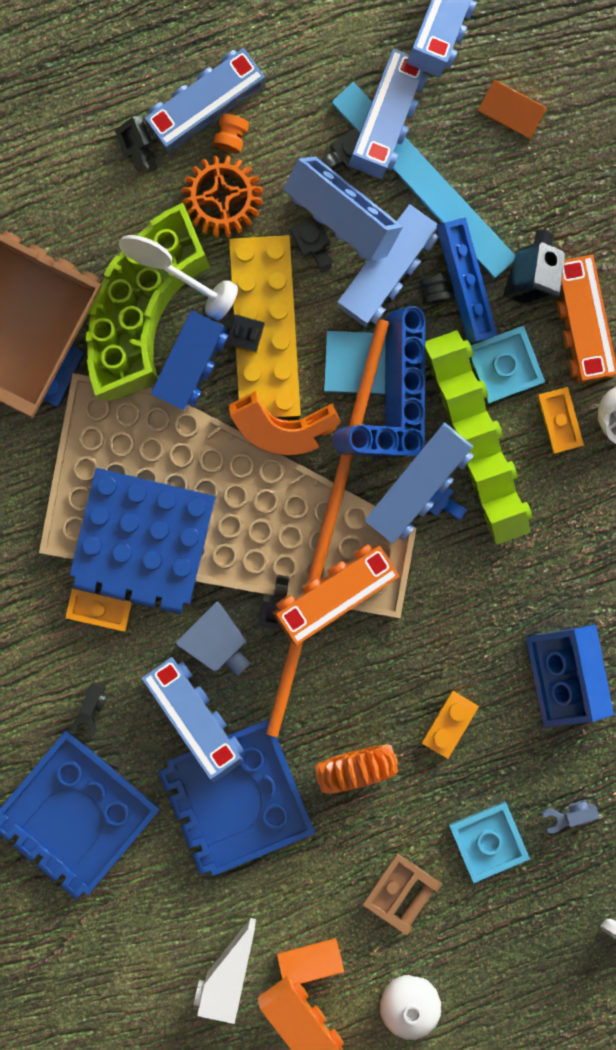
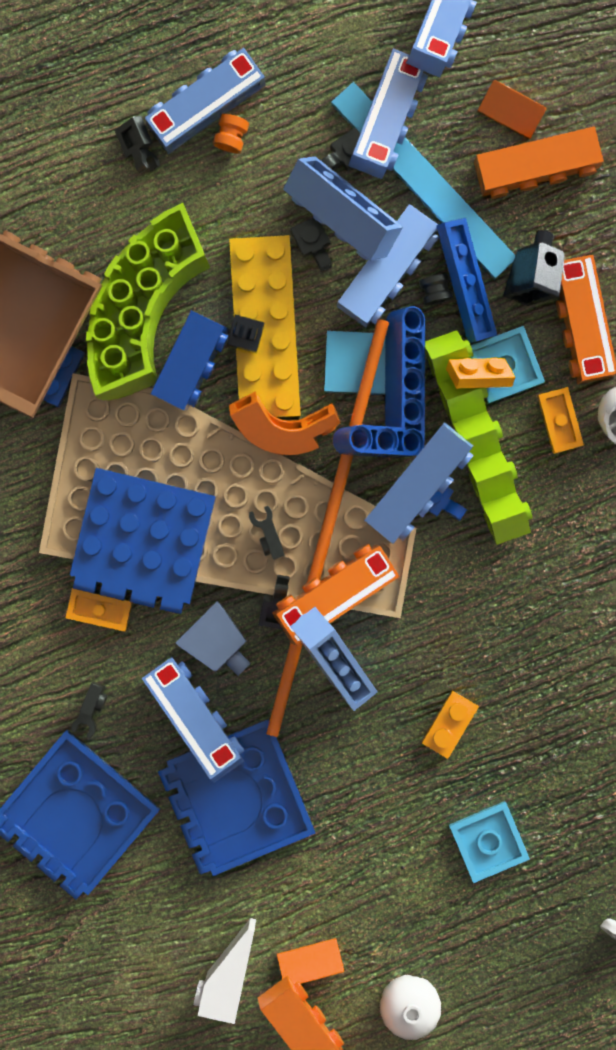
(155, 256): white piece -> none
(217, 171): orange gear -> none
(271, 542): none -> pearl dark grey plate
(333, 658): none -> light blue brick
(356, 769): orange gear -> none
(393, 888): medium nougat plate -> none
(480, 373): none -> light orange plate
(538, 162): none -> orange brick
(570, 676): blue slope -> none
(578, 813): sand blue plate -> none

